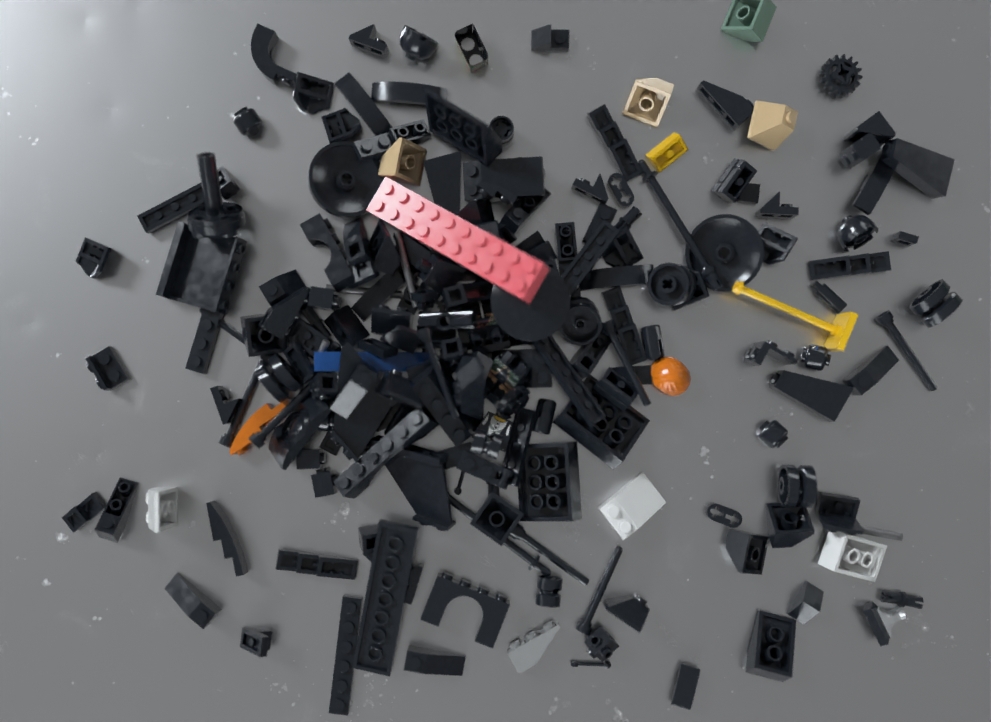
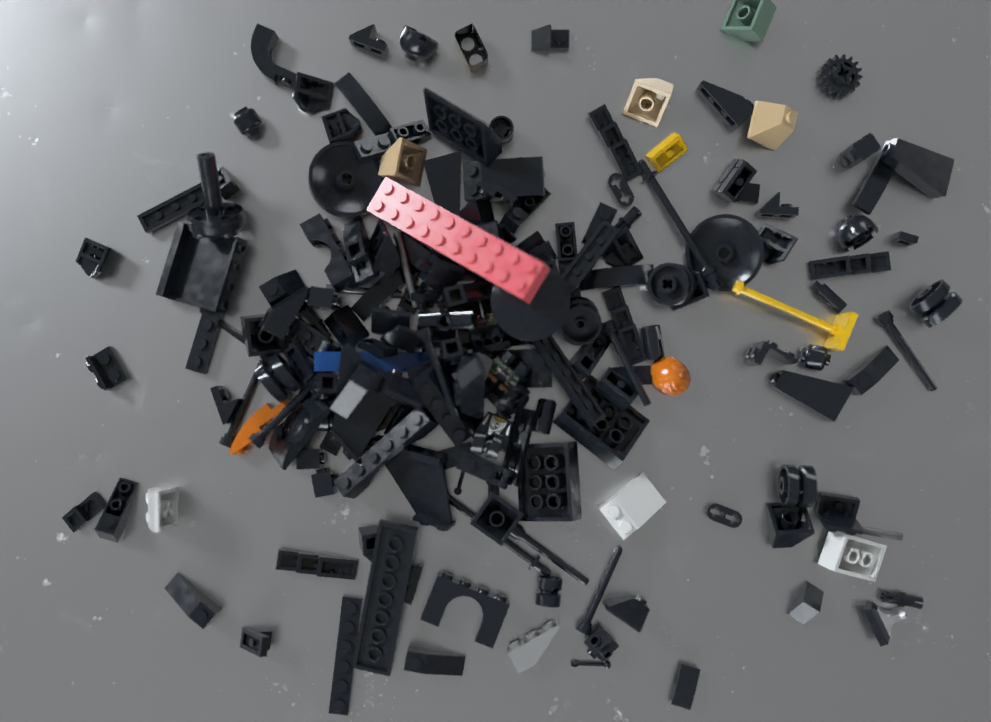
(223, 531): black slope -> none
(403, 92): black slope -> none
(594, 192): black slope -> none
(747, 550): black slope -> none
(772, 647): black slope -> none
(773, 433): black head -> none
(875, 125): black slope -> none

